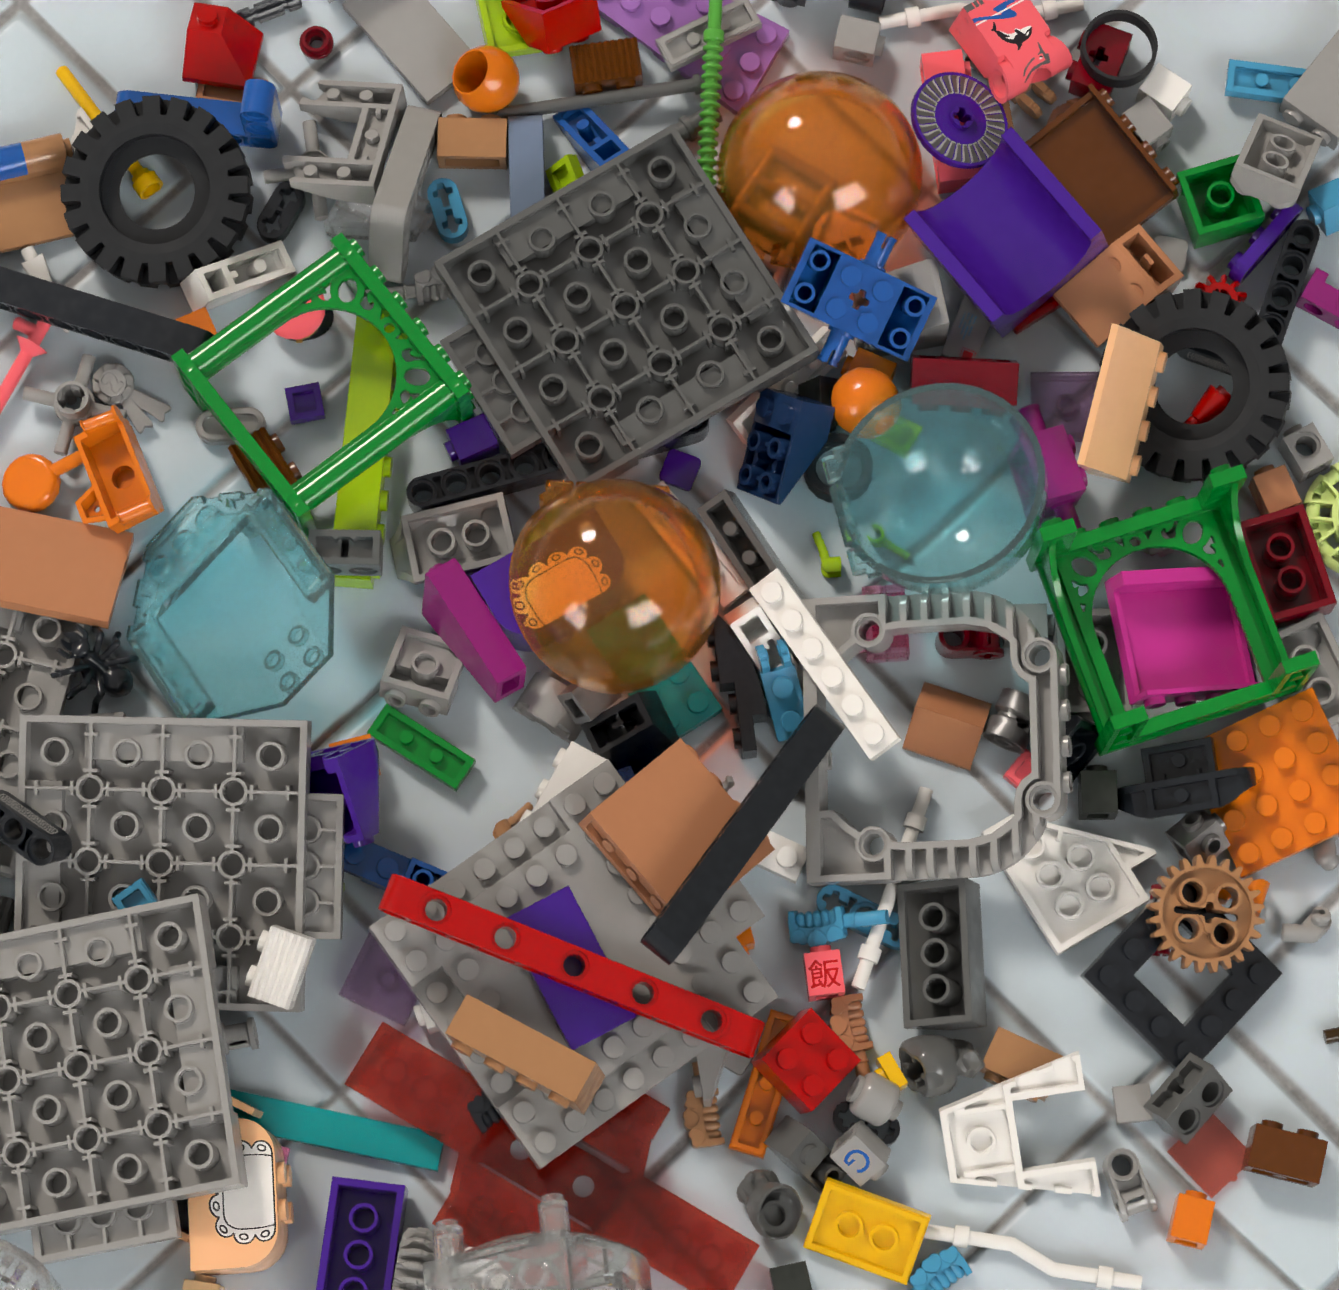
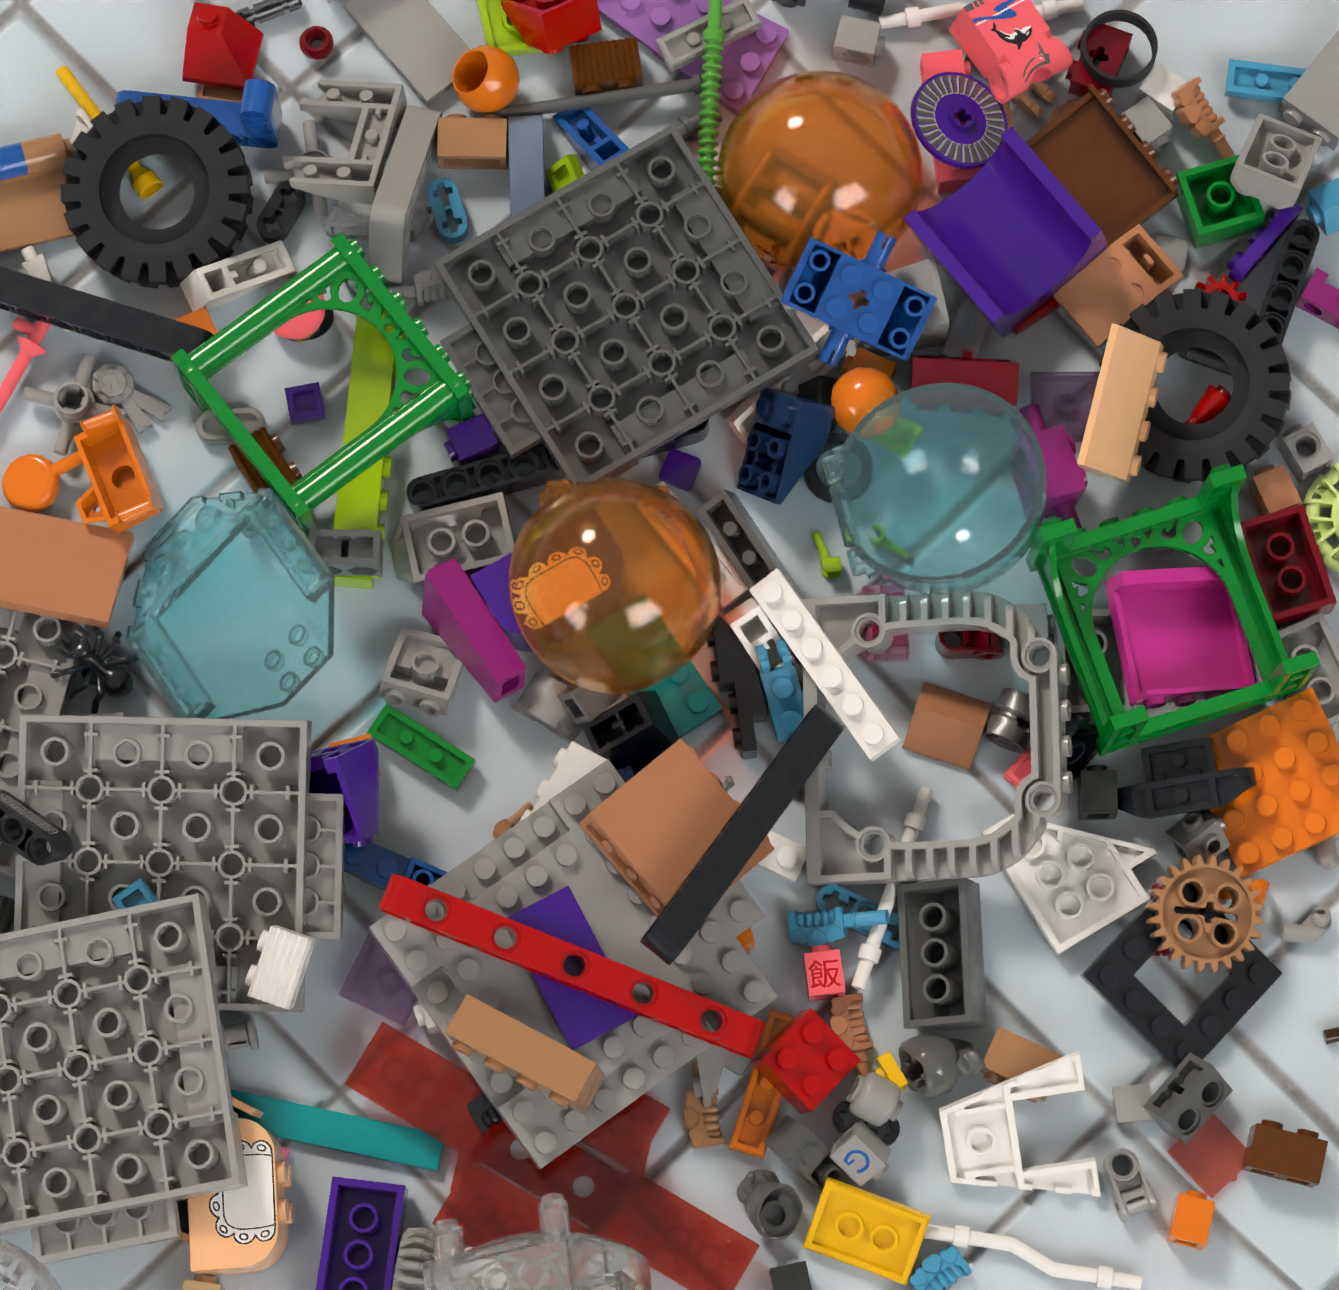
(1197, 113): none -> nougat piece

